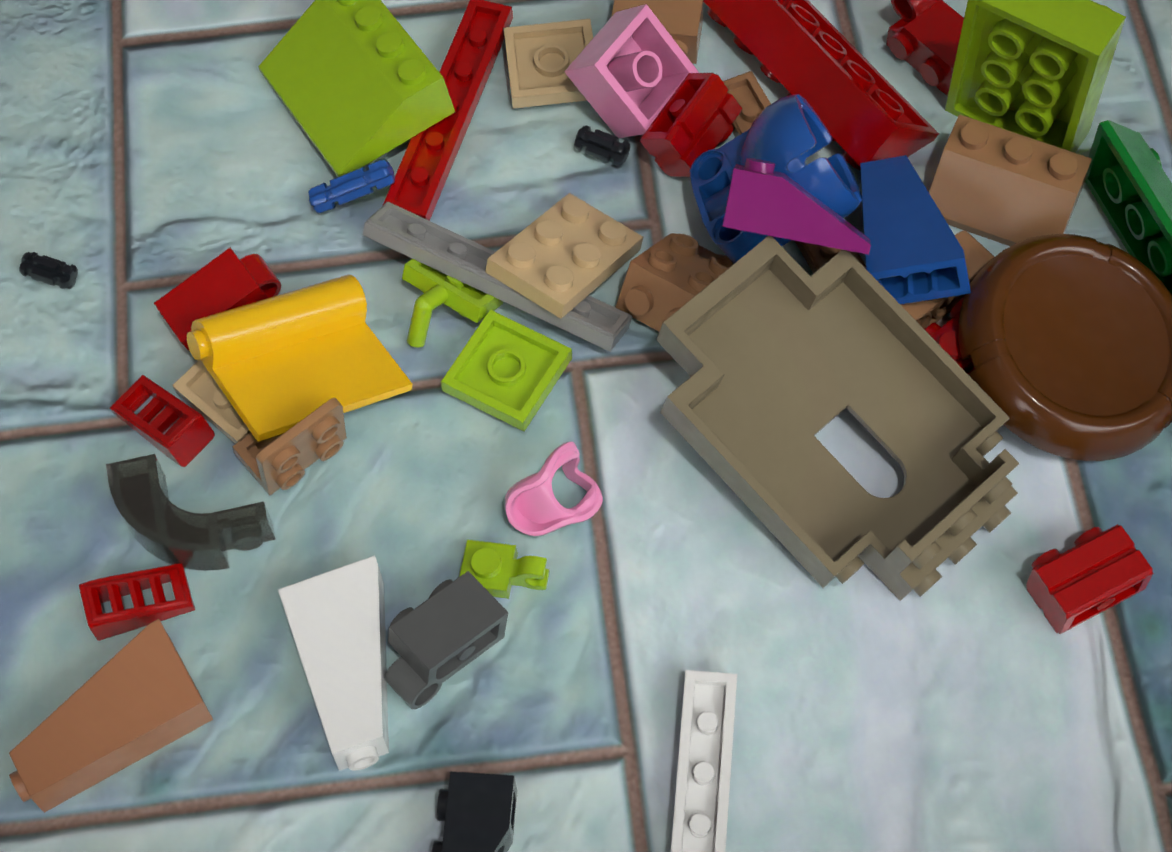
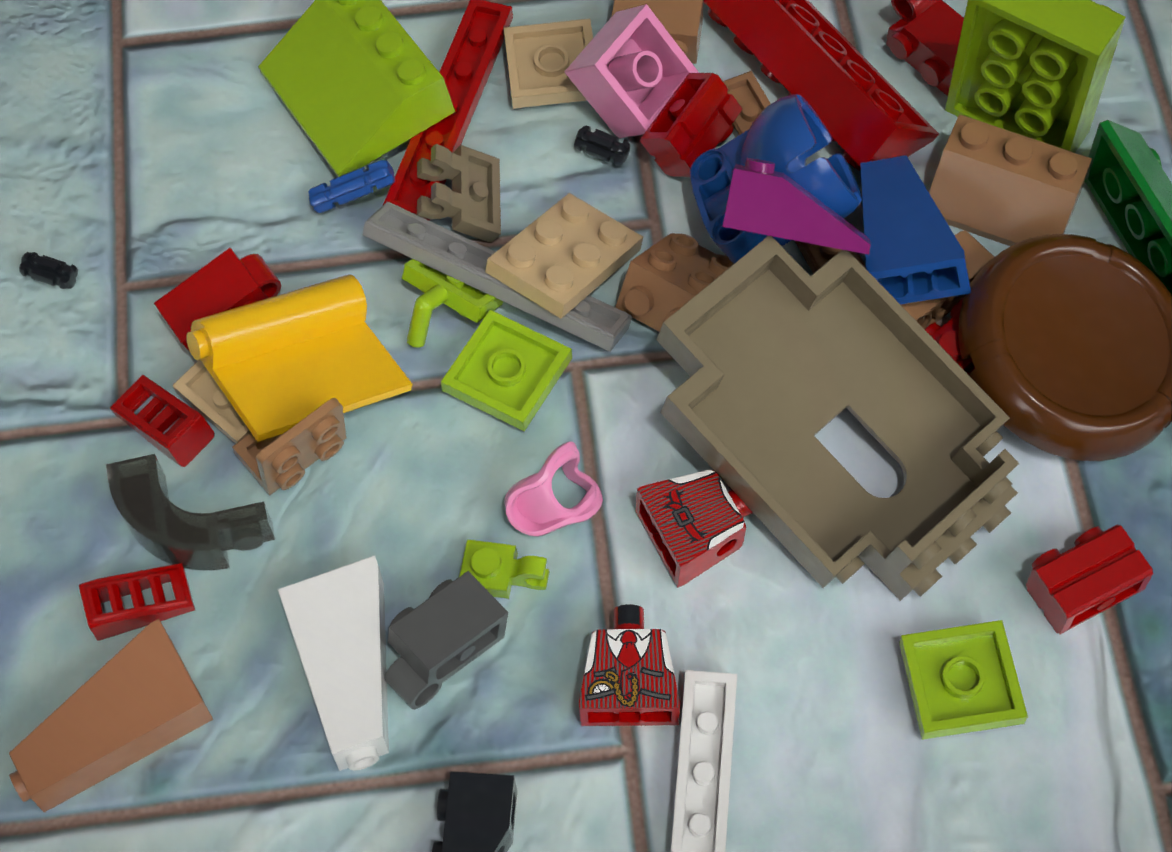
(474, 192): none -> dark tan plate
(629, 675): none -> torso
(692, 522): none -> red torso
(962, 679): none -> lime plate

